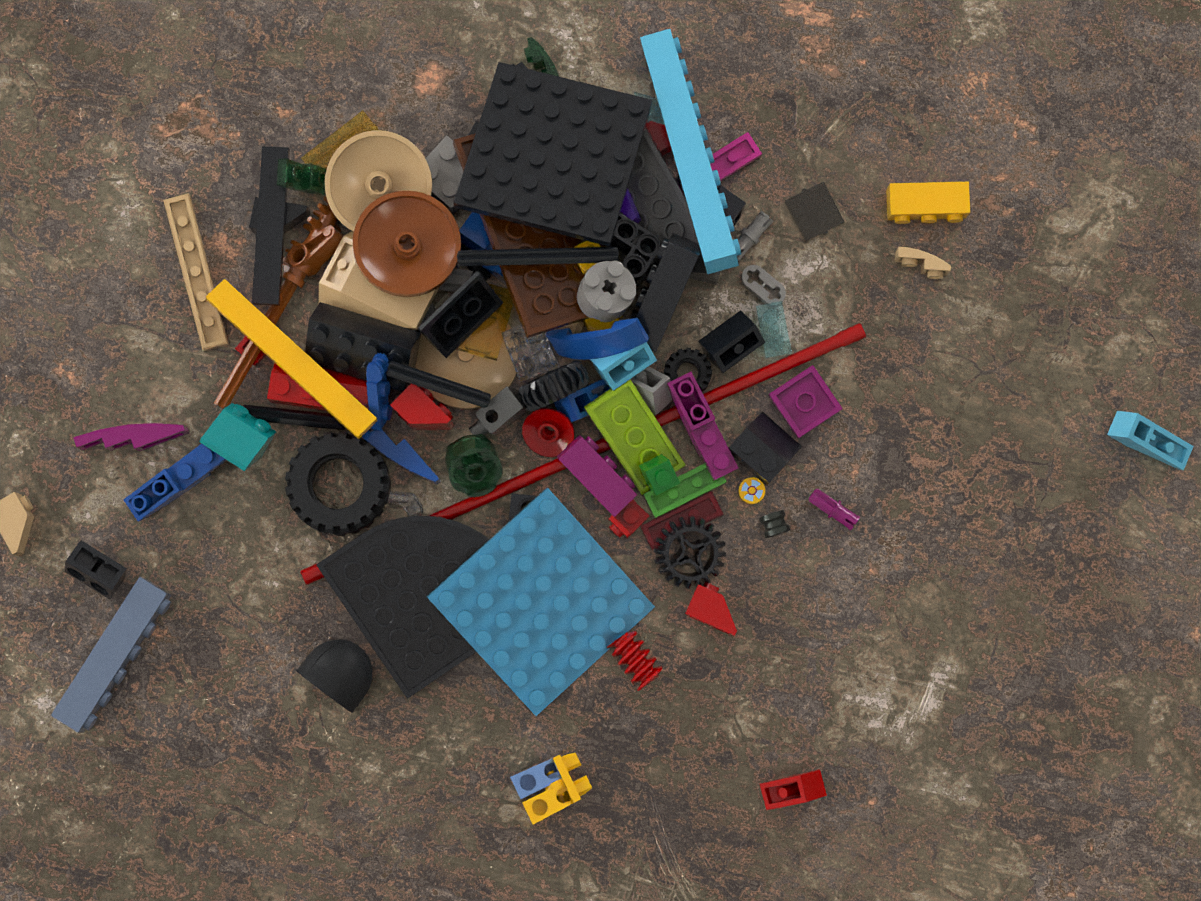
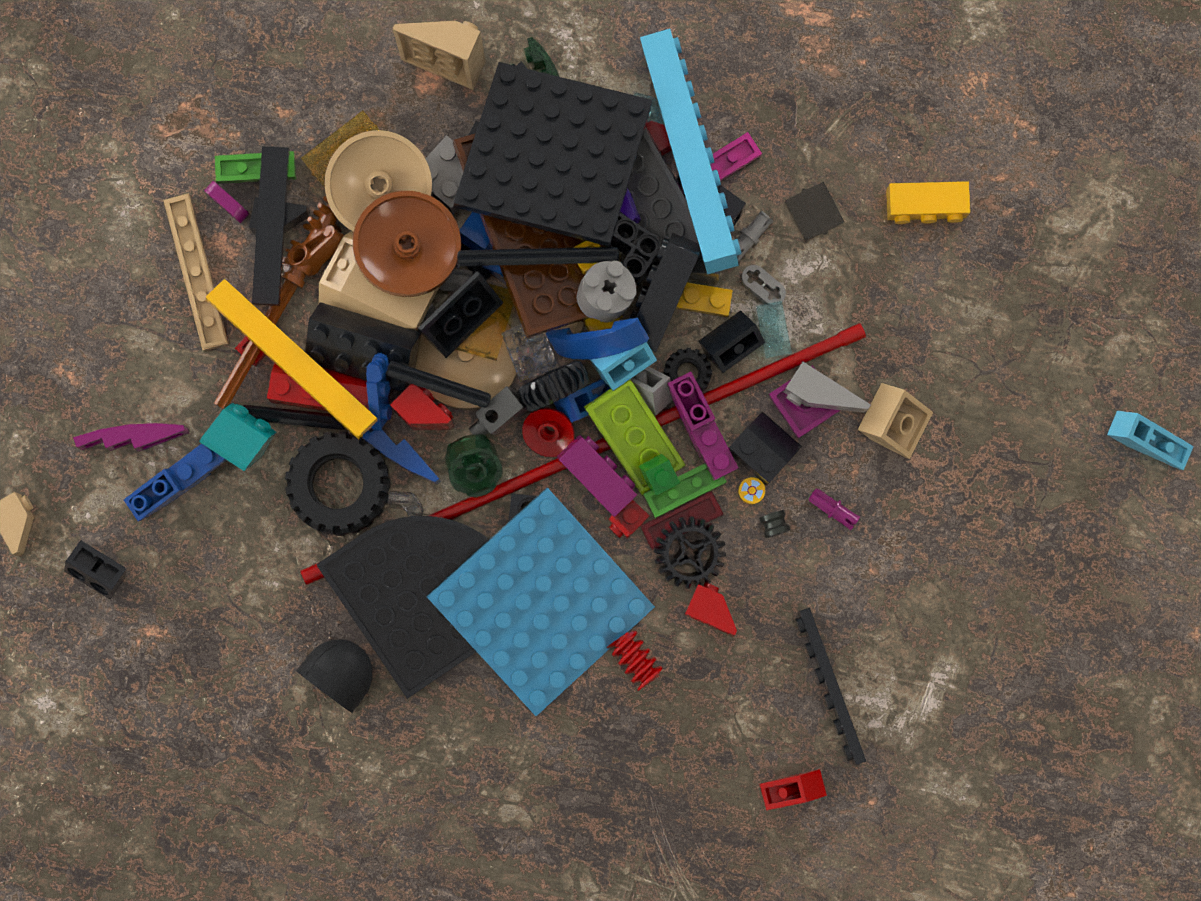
(111, 655): sand blue brick -> none
(225, 201): none -> magenta beam
(244, 168): none -> bright green plate
(301, 177): clear green slope -> none
(443, 49): none -> tan slope
(559, 787): yellow hips -> none
(705, 299): none -> yellow hinge
(819, 391): none -> light grey slope
(826, 676): none -> black plate
(895, 420): none -> tan slope
(930, 265): tan slope -> none

